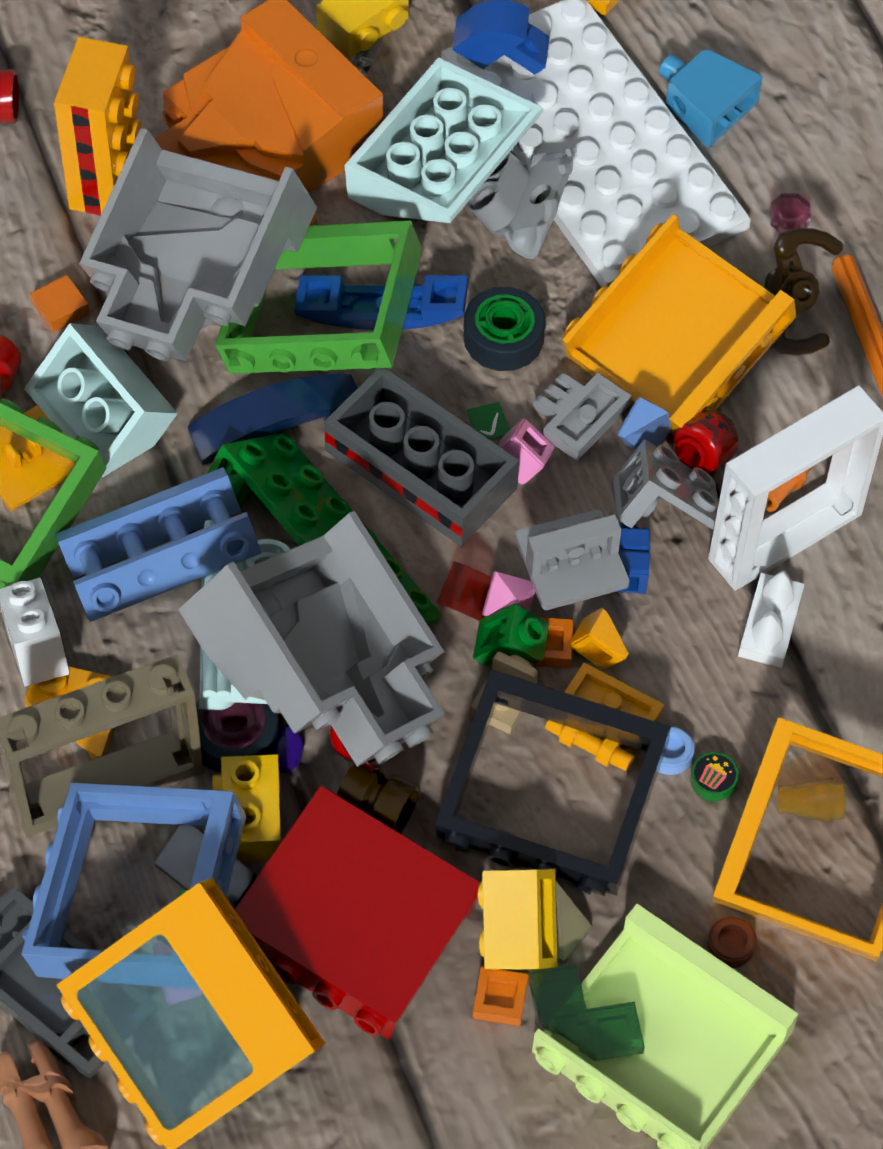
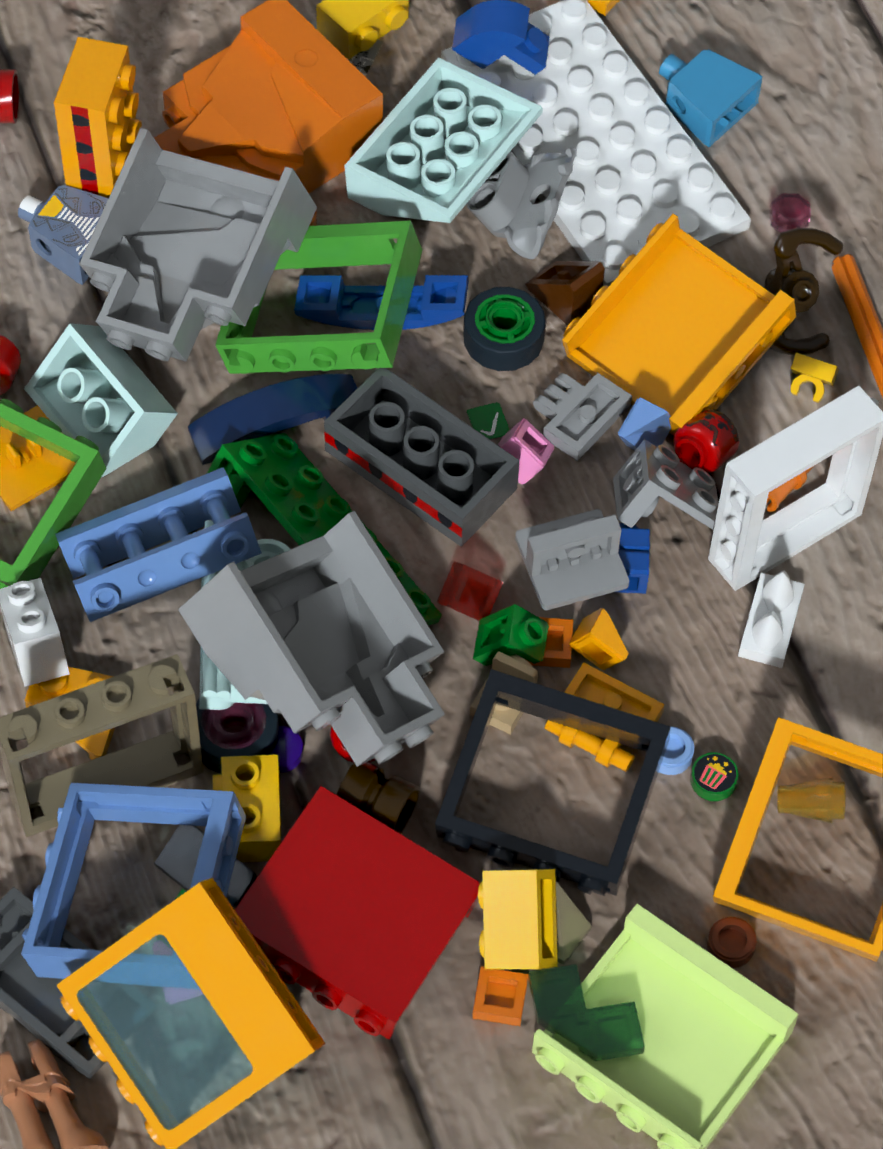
(59, 303): orange tile -> none
(63, 227): none -> sand blue torso
(506, 591): bright pink slope -> none
(568, 287): none -> reddish brown slope
(812, 371): none -> yellow tile

